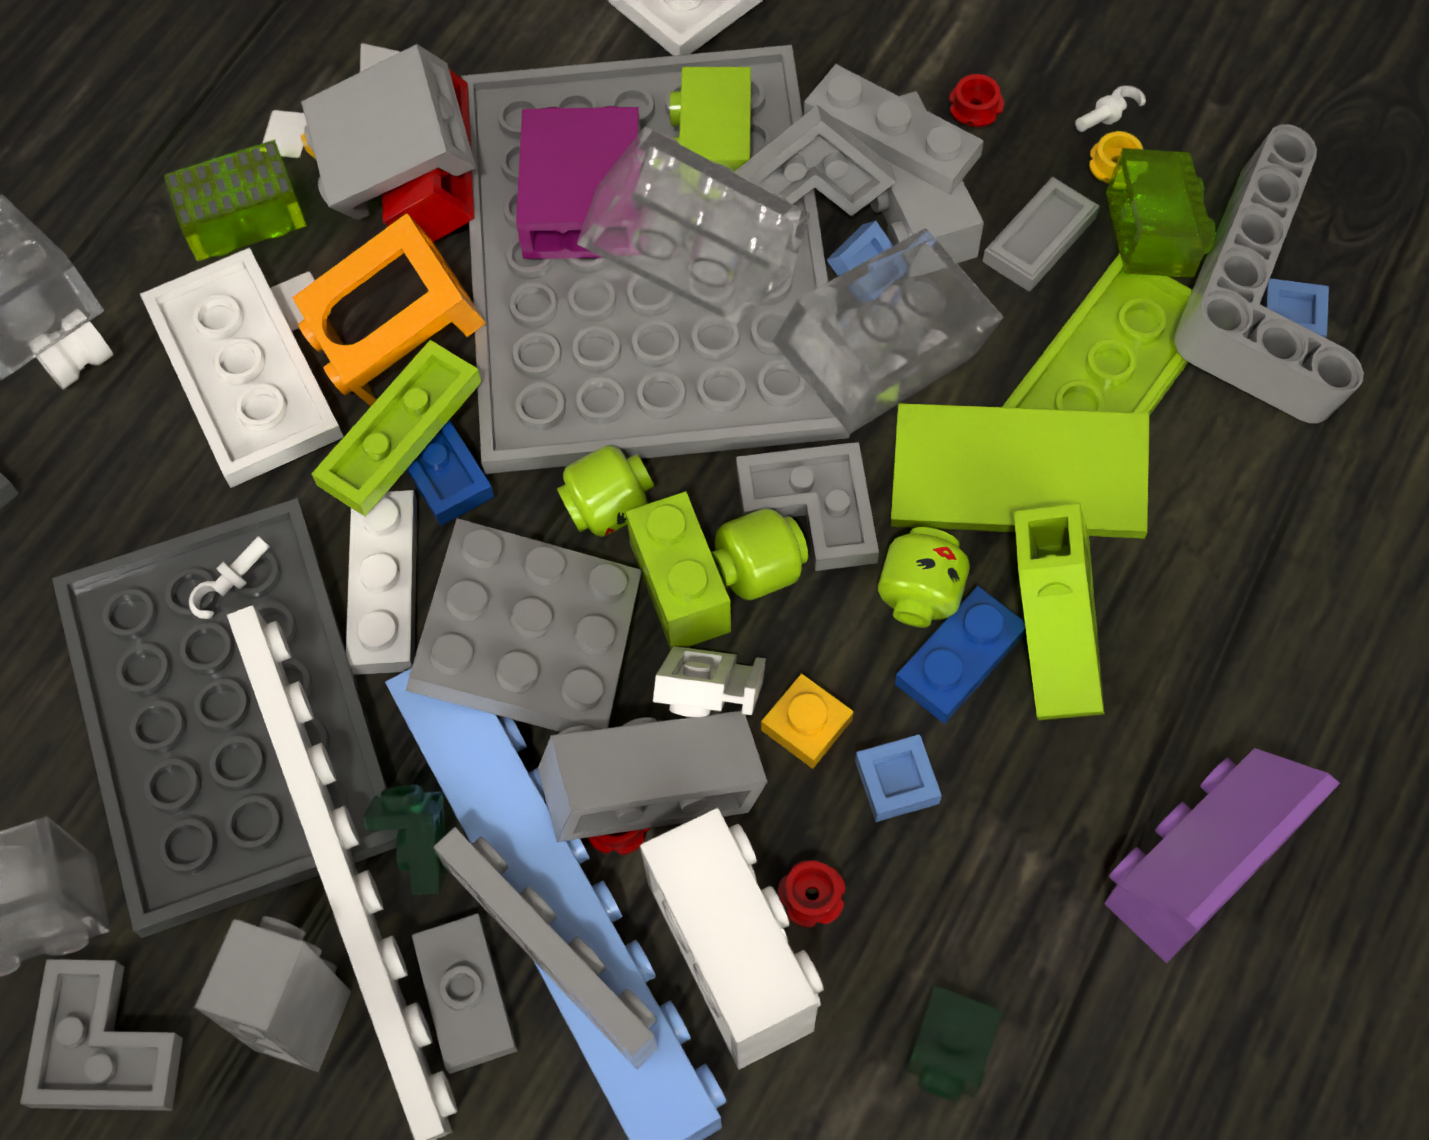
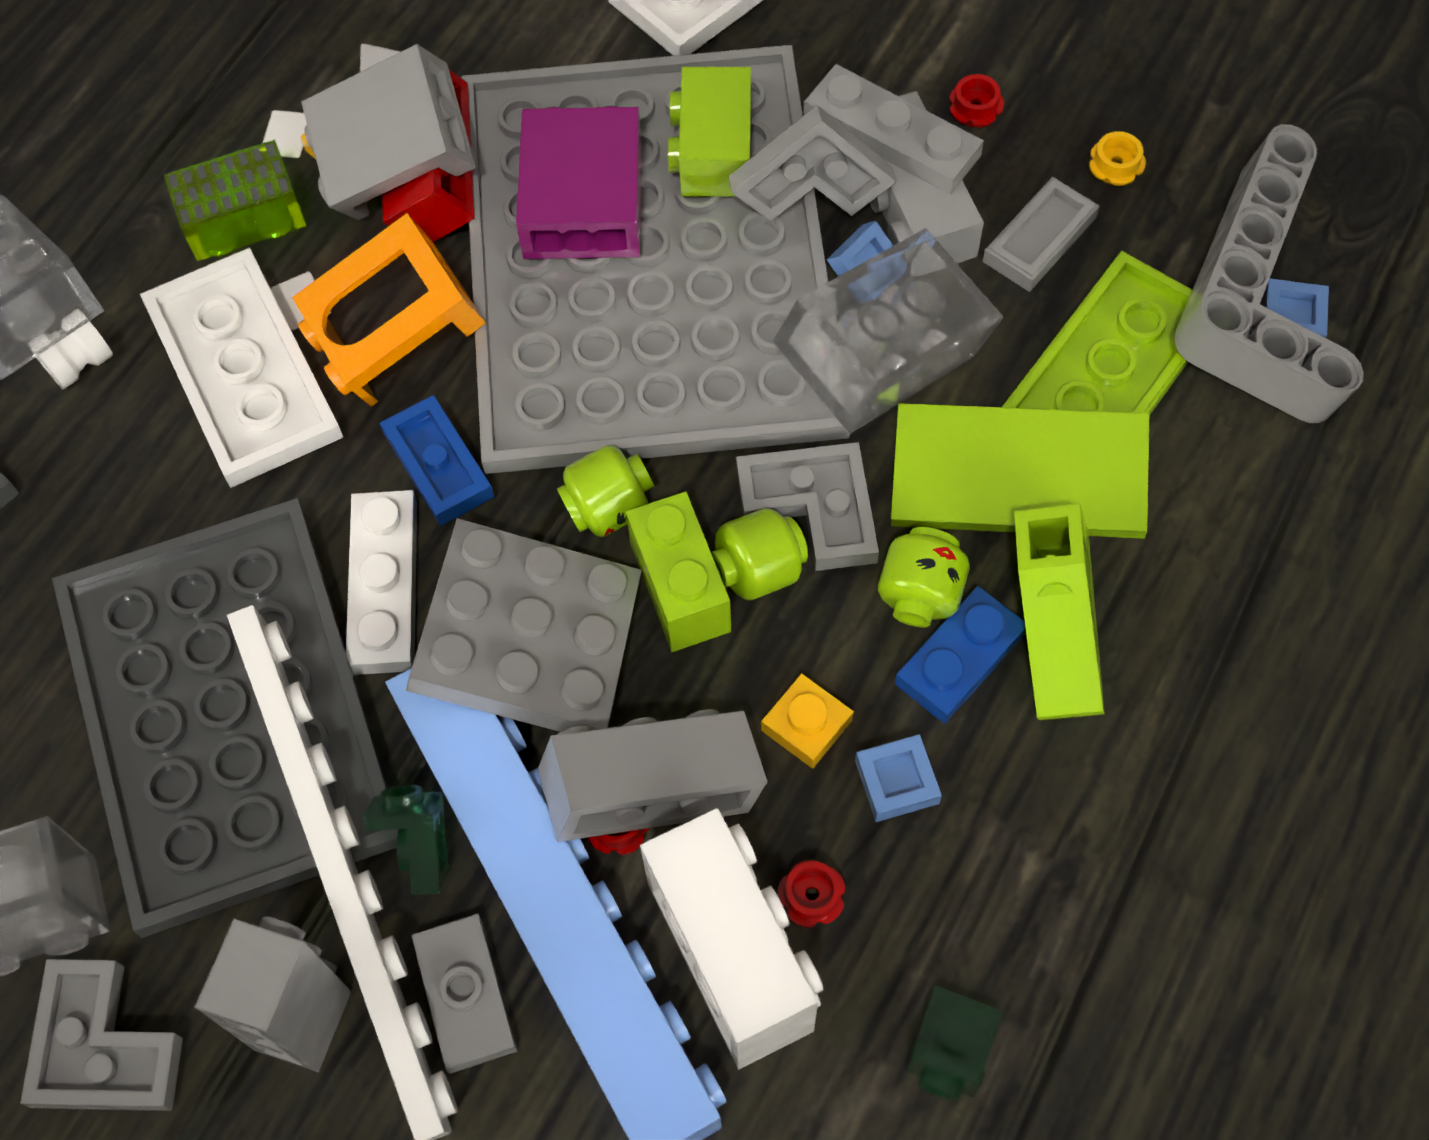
(230, 576): white hand -> none
(397, 428): lime plate -> none
(570, 966): light grey plate -> none
(693, 227): clear brick -> none
(704, 680): white plate -> none
(1110, 108): white hand -> none
(1159, 213): clear neon green brick -> none
(1214, 847): medium lavender slope -> none

